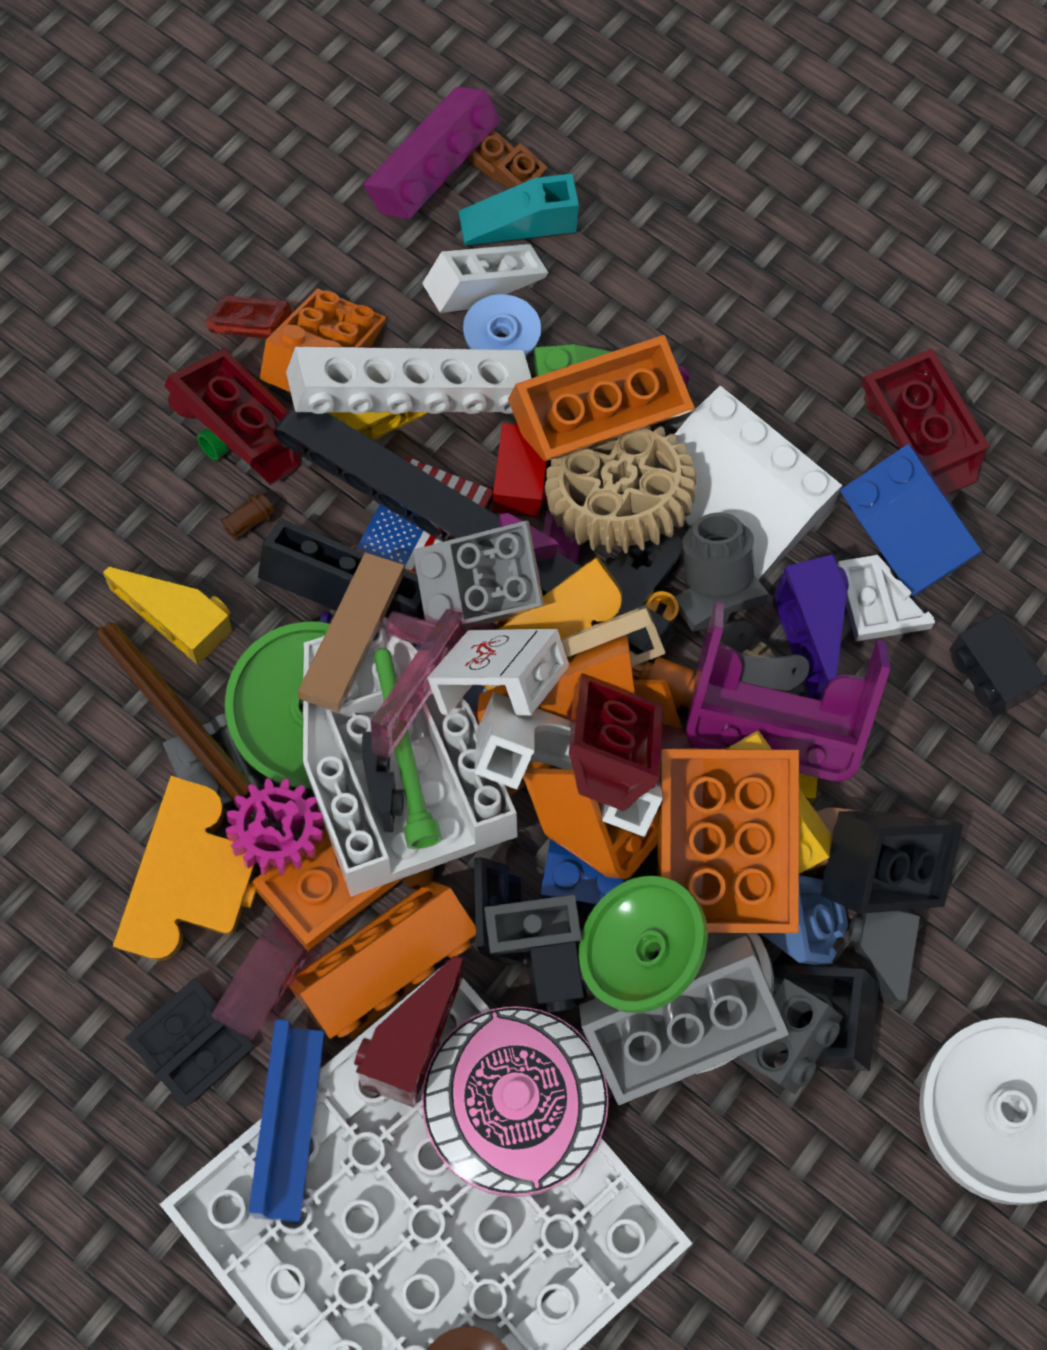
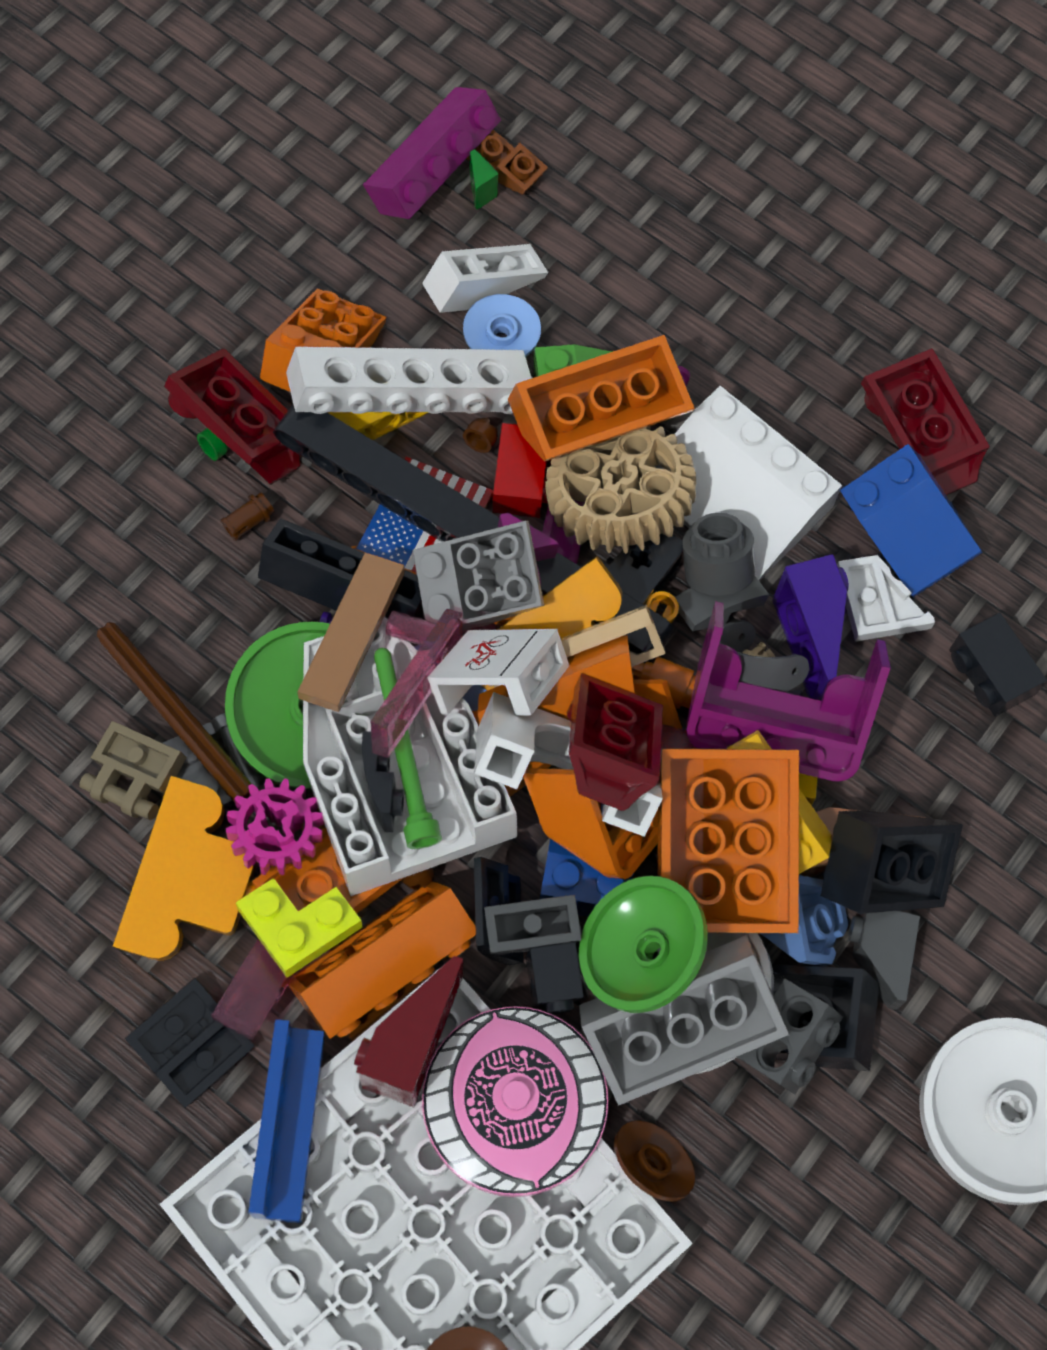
(138, 758): none -> dark tan plate
(175, 611): yellow slope -> none
(247, 316): clear red plate -> none
(294, 935): none -> neon yellow plate
(480, 435): none -> reddish brown hinge
(483, 180): none -> green slope
(525, 211): teal slope -> none
(654, 1161): none -> reddish brown dish

